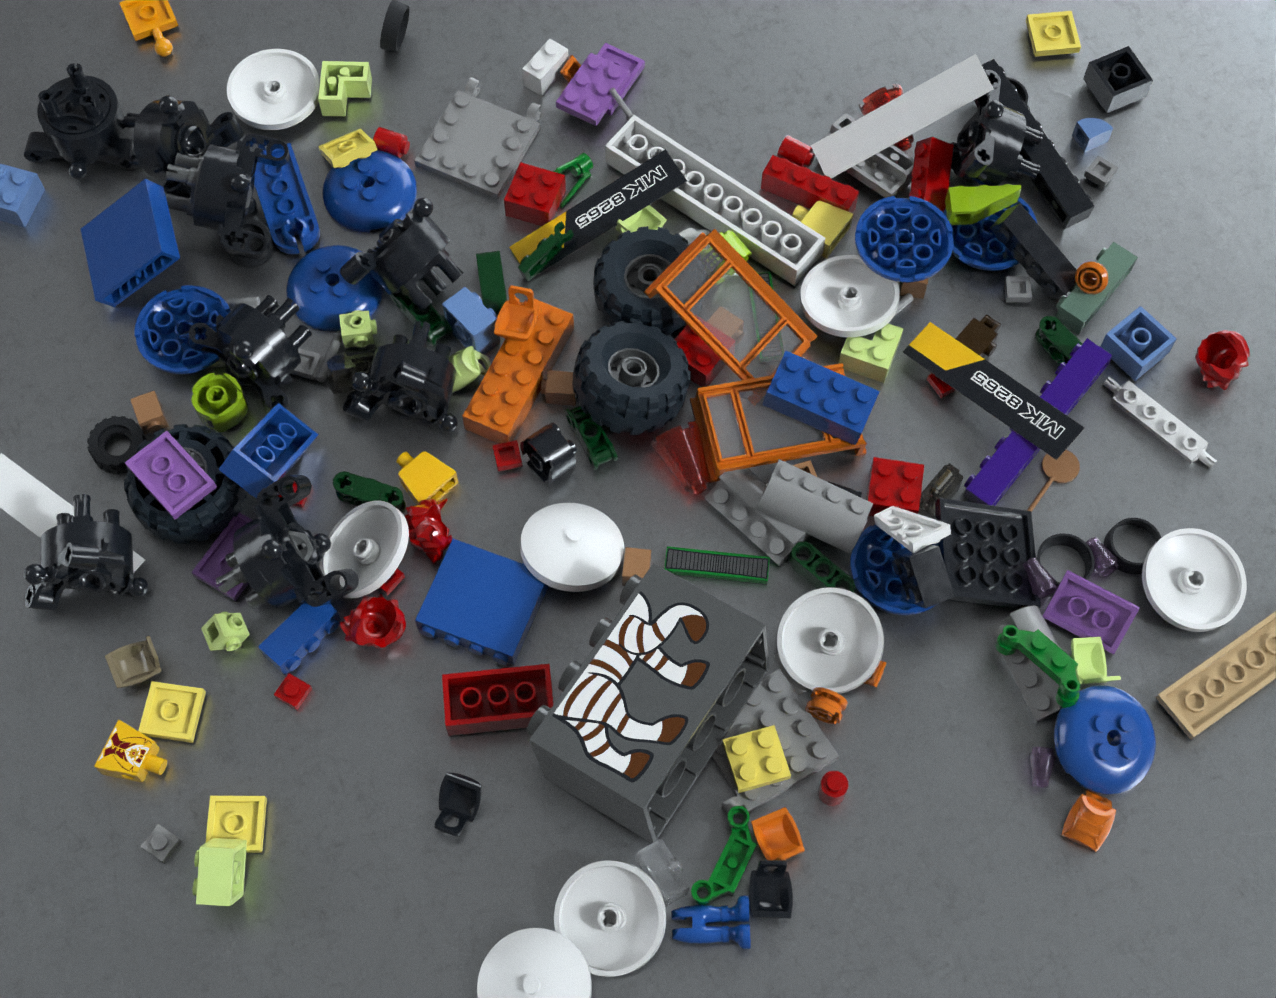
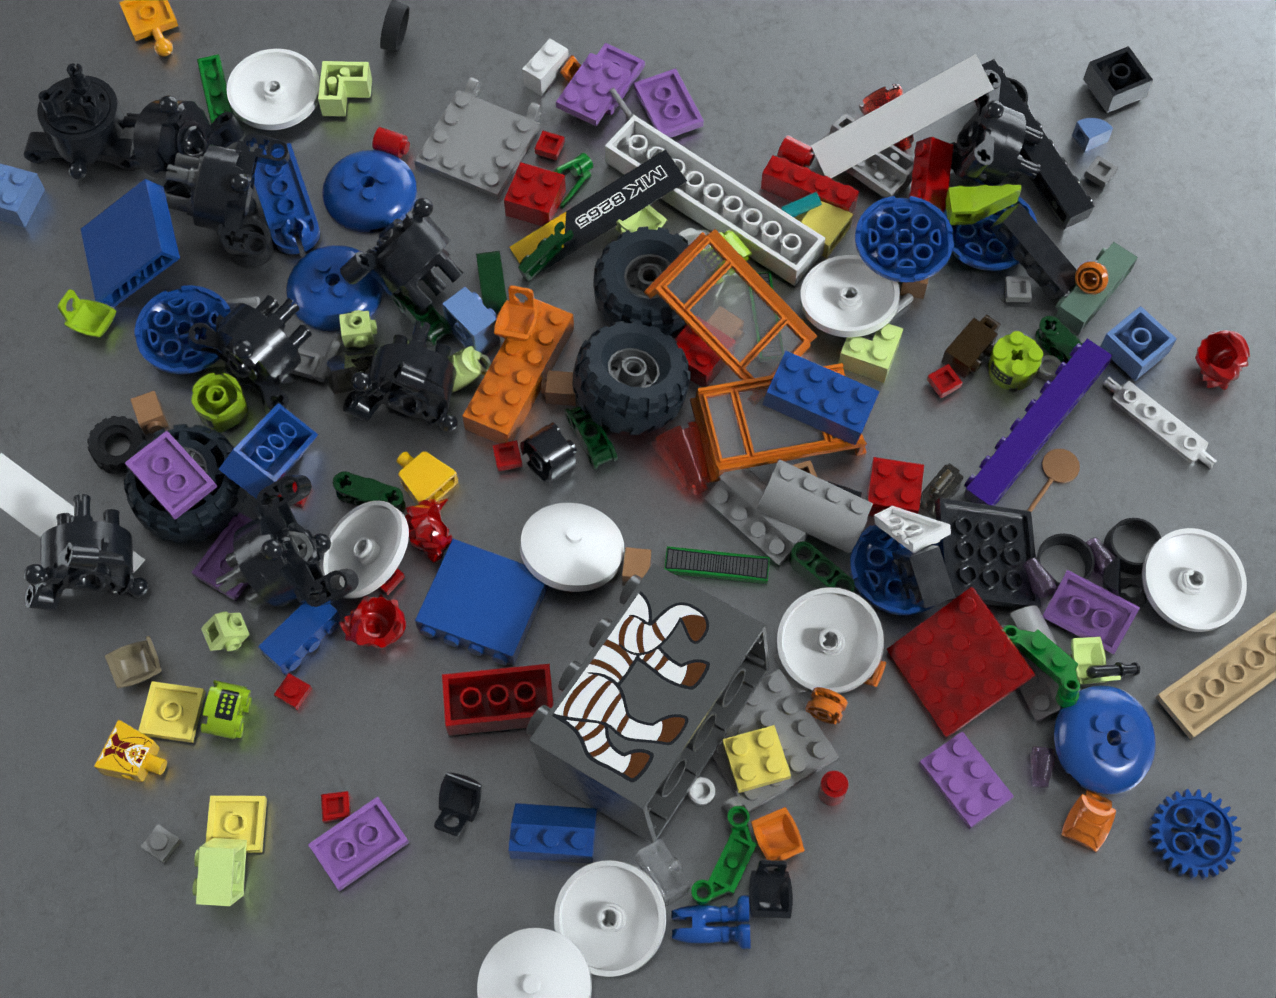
(87, 316): none -> lime piece
(214, 86): none -> green tile
(225, 710): none -> lime brick
(335, 806): none -> red tile
(348, 148): light yellow plate -> none
(358, 843): none -> medium lavender plate
(549, 145): none -> red plate
(553, 833): none -> blue slope
(668, 103): none -> medium lavender plate
(702, 792): none -> white tile
(802, 205): none -> teal hinge
(960, 662): none -> red plate
(966, 780): none -> medium lavender plate
(993, 390): black sticker -> none
(1014, 361): none -> lime brick
(1048, 367): none -> white tile
(1053, 33): light yellow plate -> none
(1114, 583): none -> black piece
(1117, 669): none -> black piece
(1195, 810): none -> blue gear

